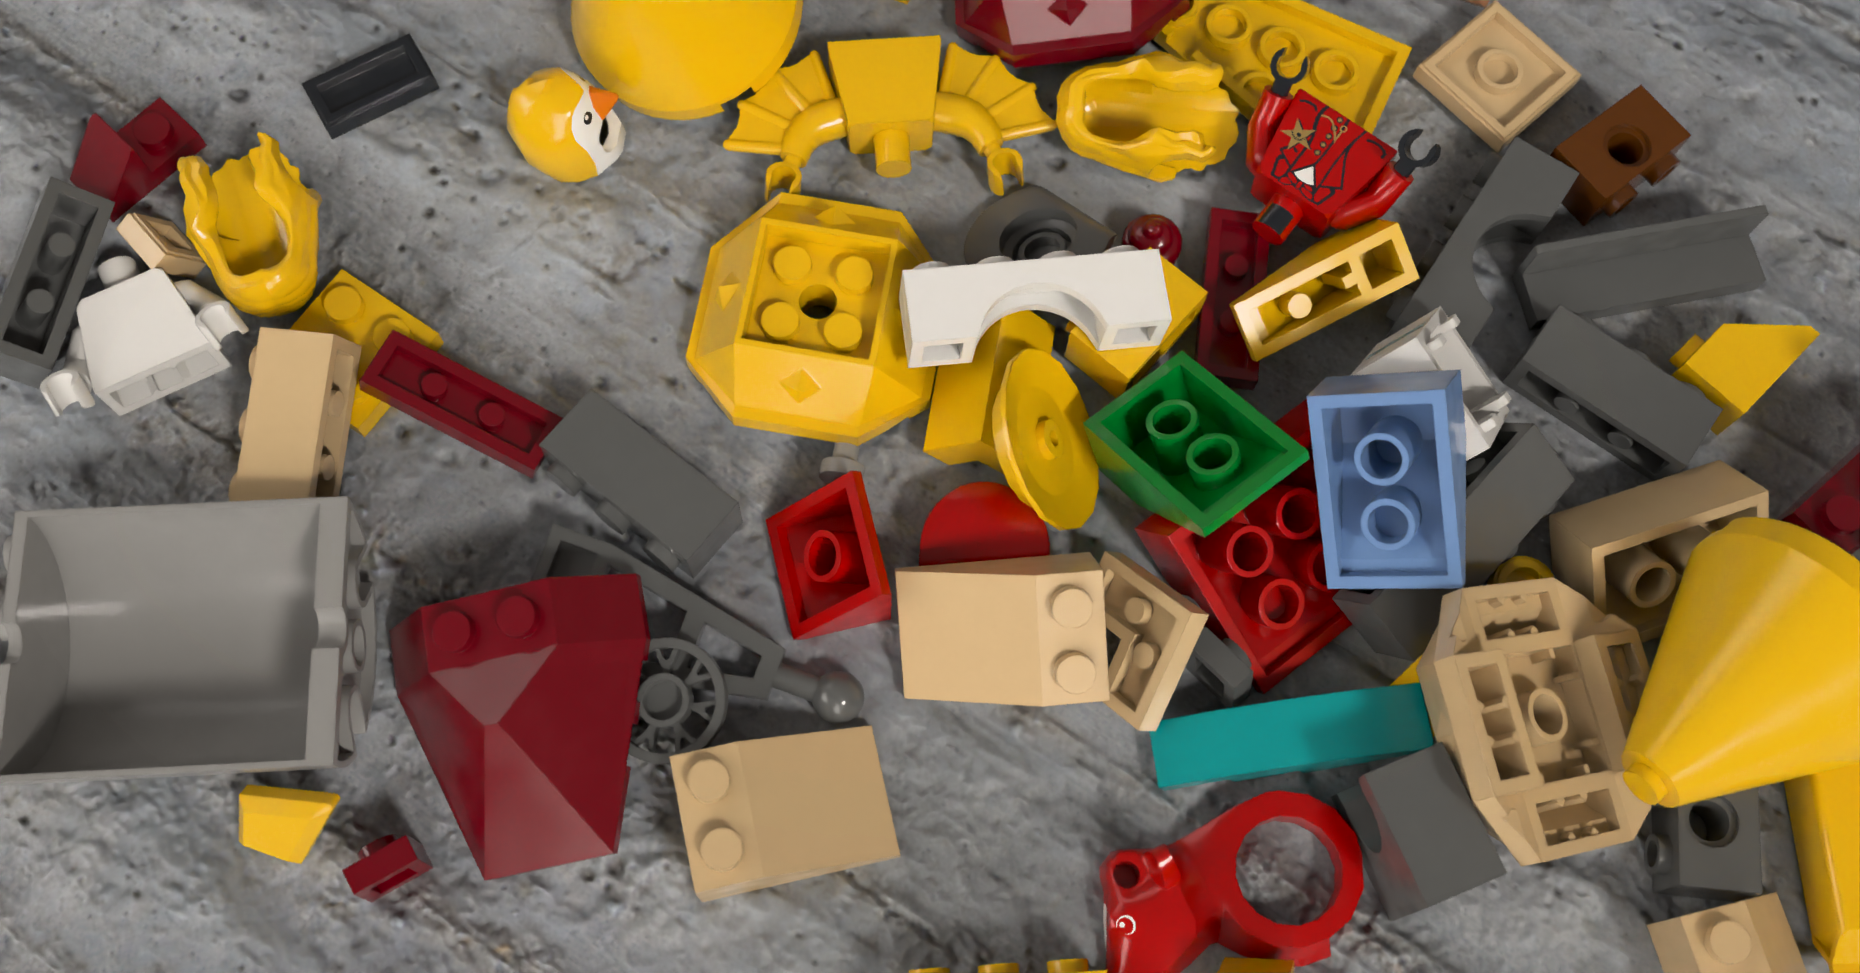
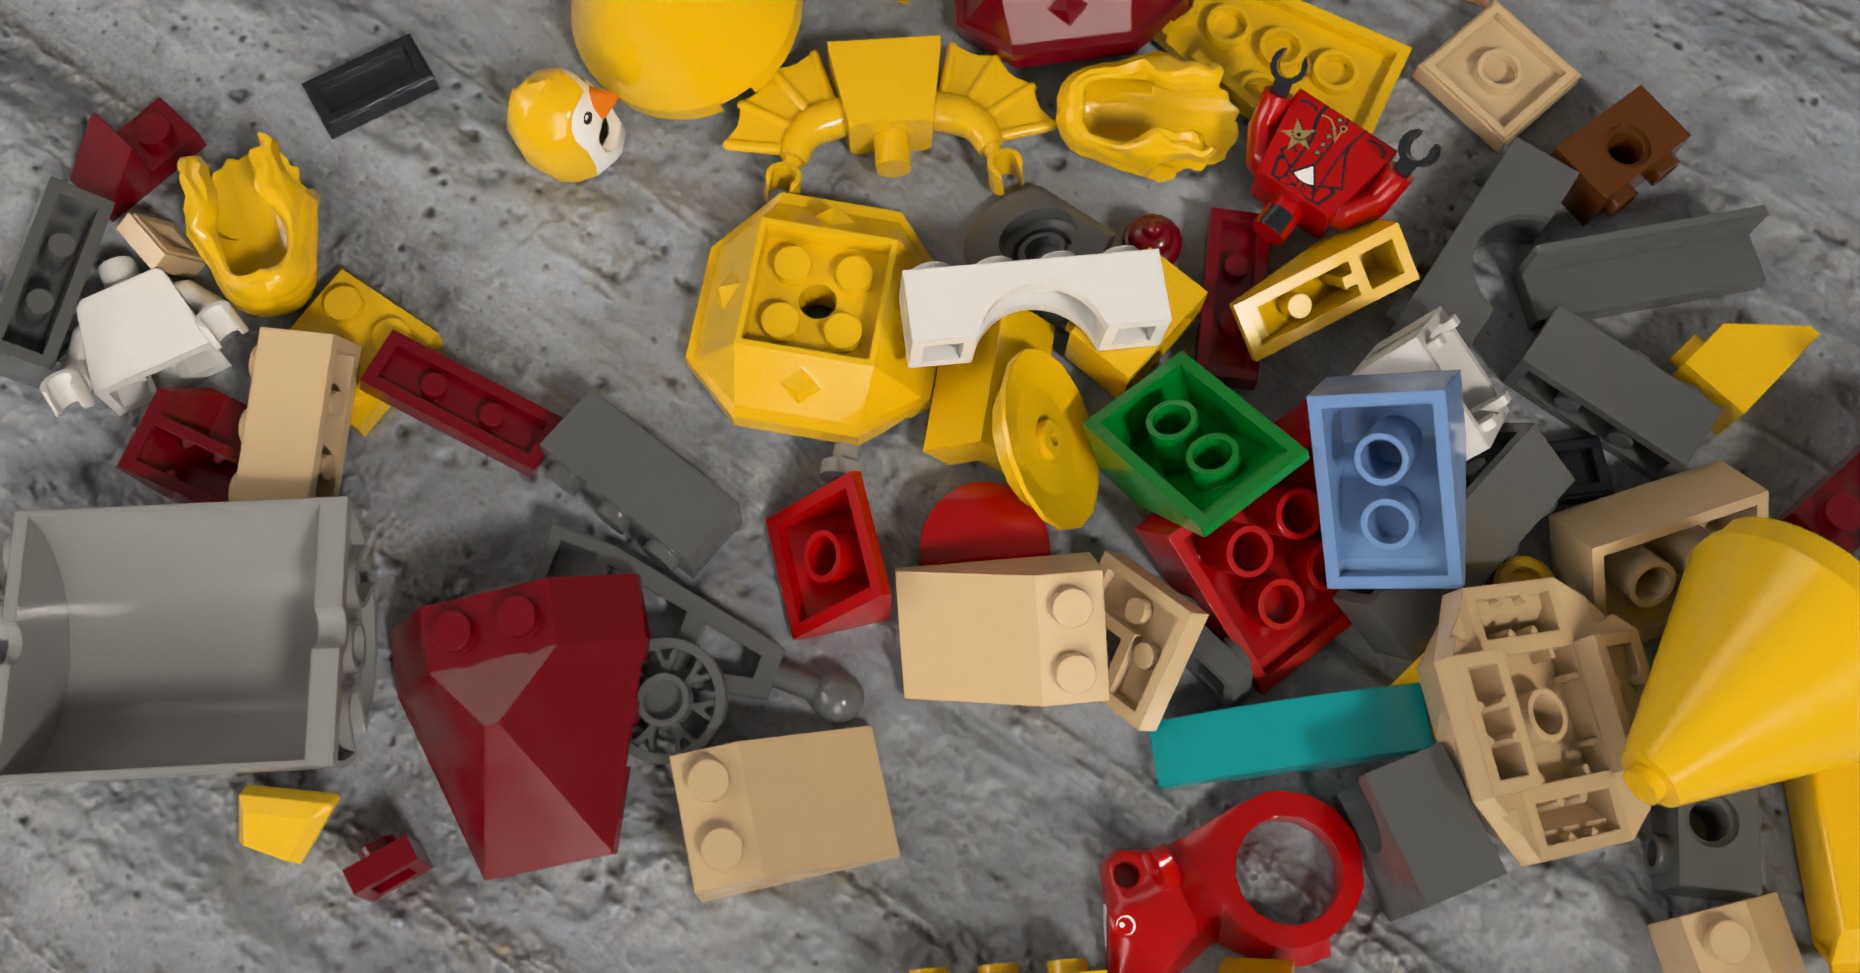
(186, 445): none -> dark red slope
(1587, 465): none -> black tile

